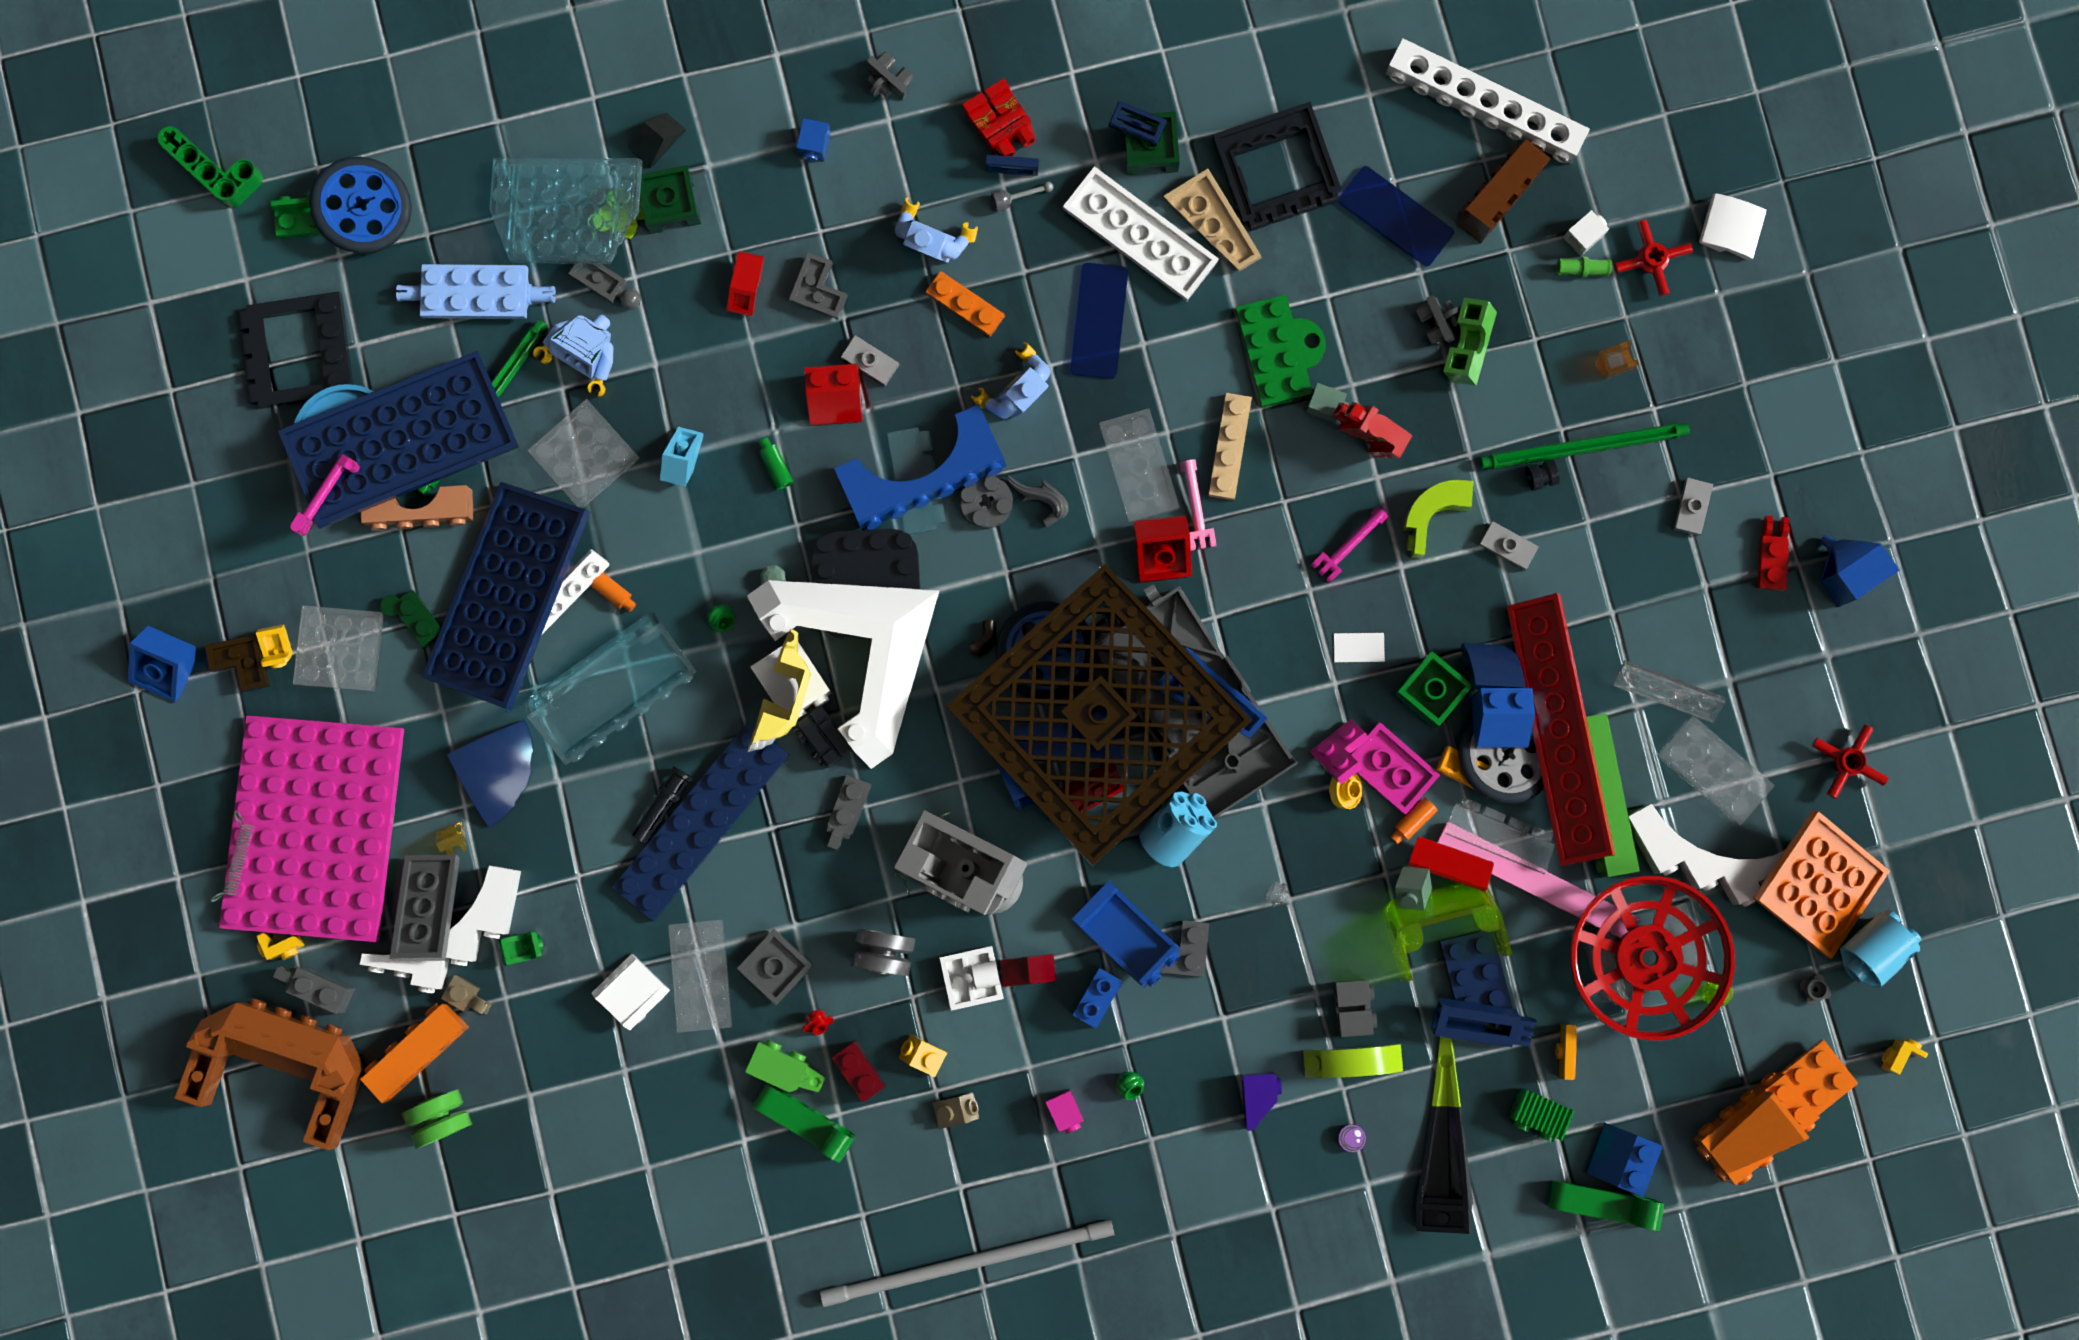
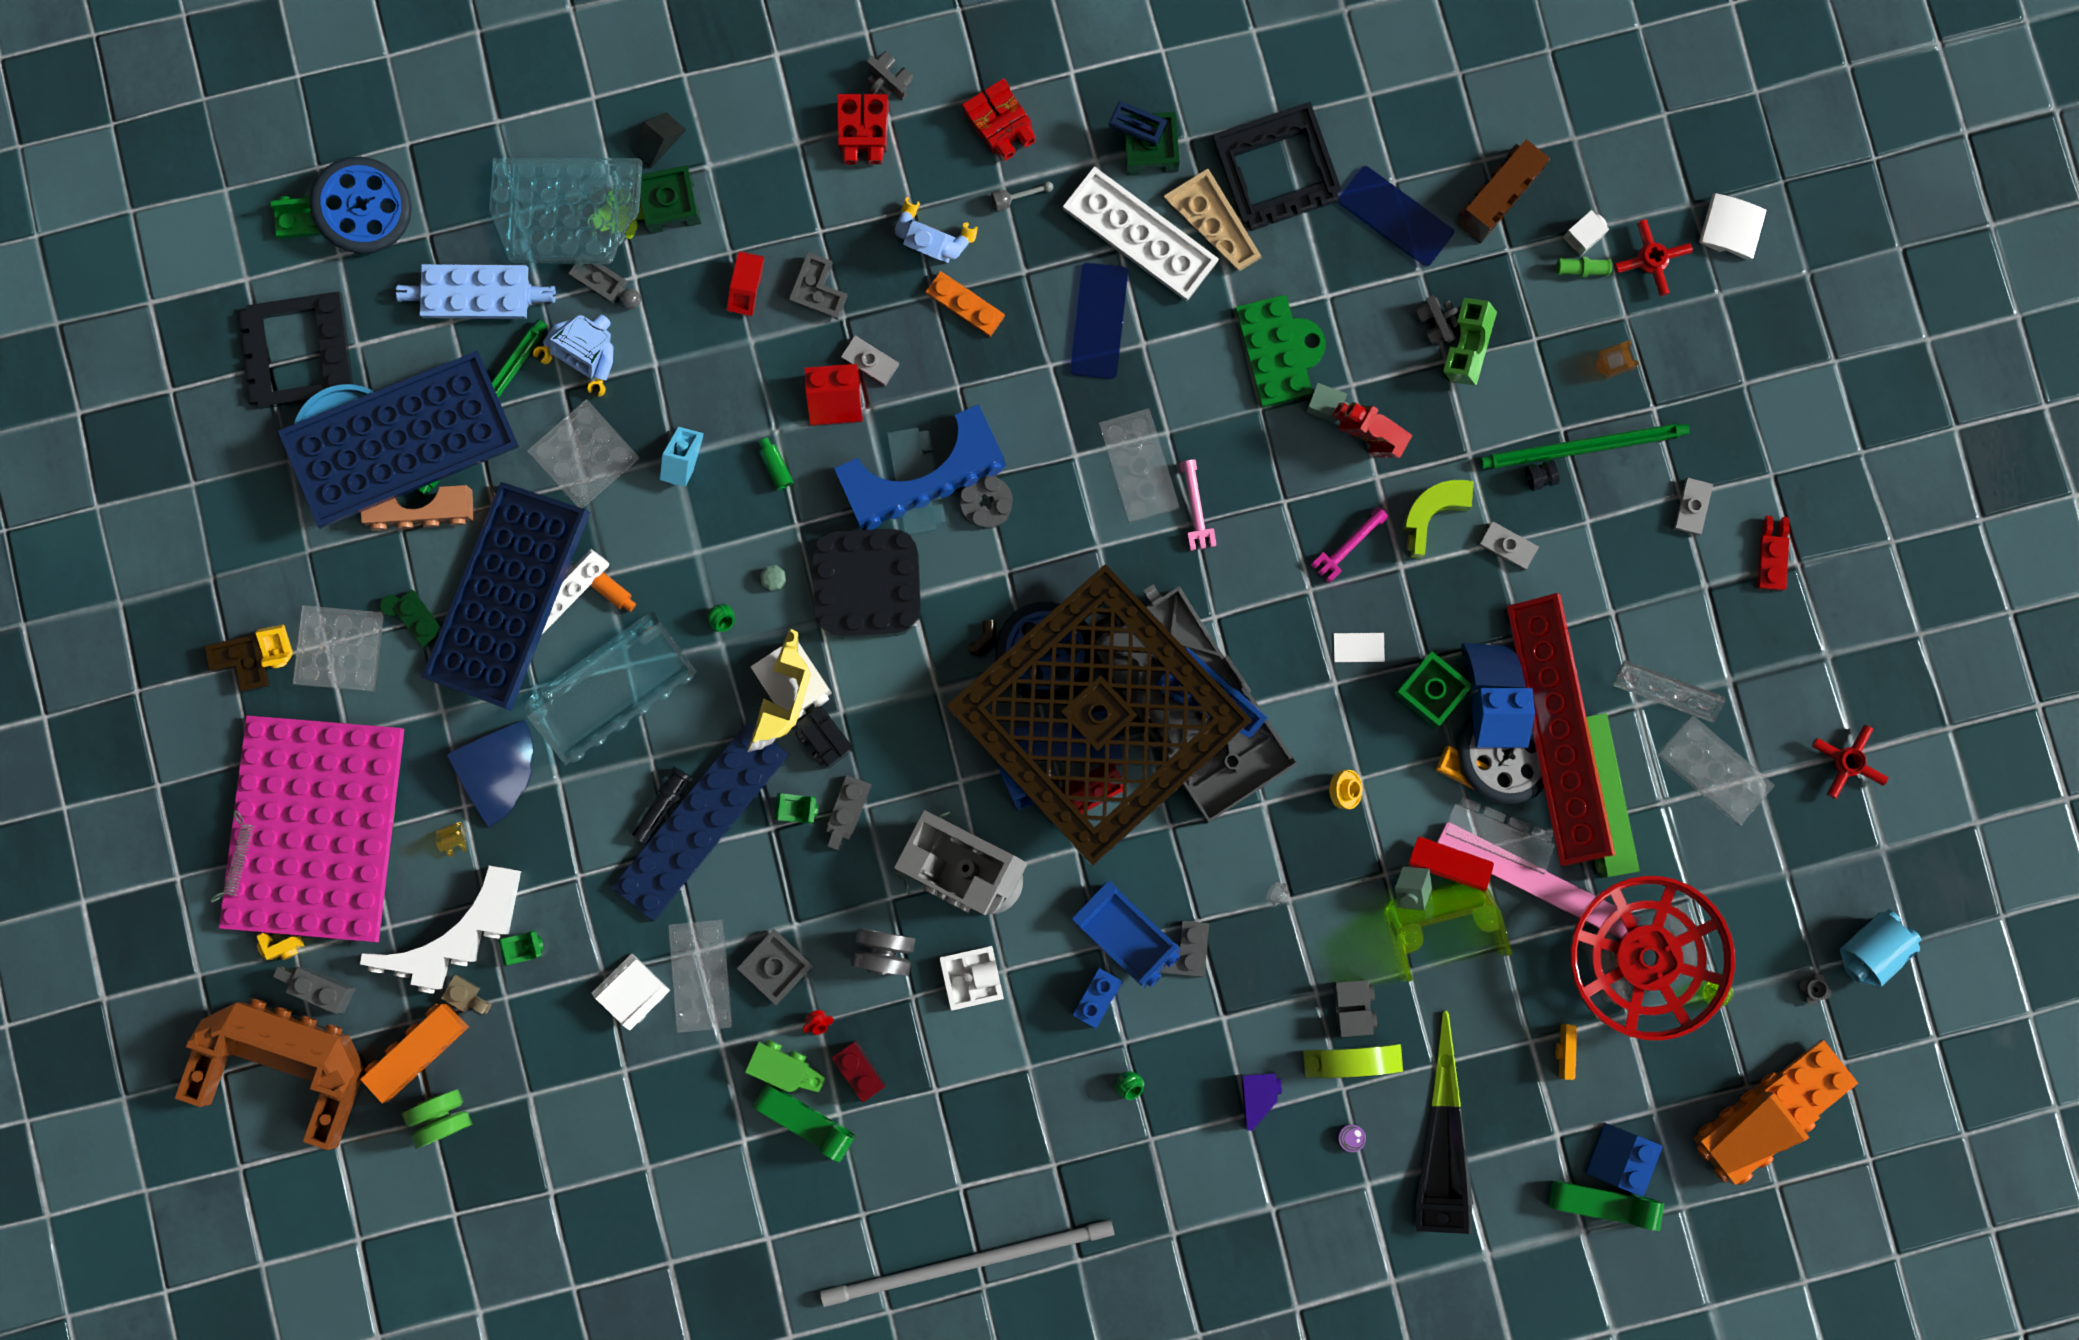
(160, 663): blue slope -> none
(203, 166): green beam -> none
(303, 522): dark pink hinge -> none
(425, 908): dark grey plate -> none
(795, 808): none -> green bracket
(813, 140): blue brick -> none
(863, 136): none -> red hips
(898, 628): white wedge -> none
(922, 1055): yellow bracket -> none
(956, 1110): dark tan bracket -> none
(1012, 165): dark blue tile -> none
(1021, 390): light blue torso -> none
(1028, 970): dark red slope -> none
(1046, 494): dark grey piece -> none
(1065, 1112): dark pink brick -> none
(1163, 548): red slope -> none
(1177, 829): medium azure cylinder -> none
(1230, 446): tan plate -> none
(1335, 751): dark pink plate -> none
(1393, 769): dark pink plate -> none
(1413, 820): orange cylinder -> none
(1468, 1022): dark blue hinge -> none
(1475, 969): dark blue plate -> none
(1479, 89): white brick -> none
(1540, 1114): green brick -> none
(1666, 849): white arch -> none
(1821, 884): orange plate -> none
(1854, 568): blue piece -> none
(1897, 1055): yellow bracket -> none

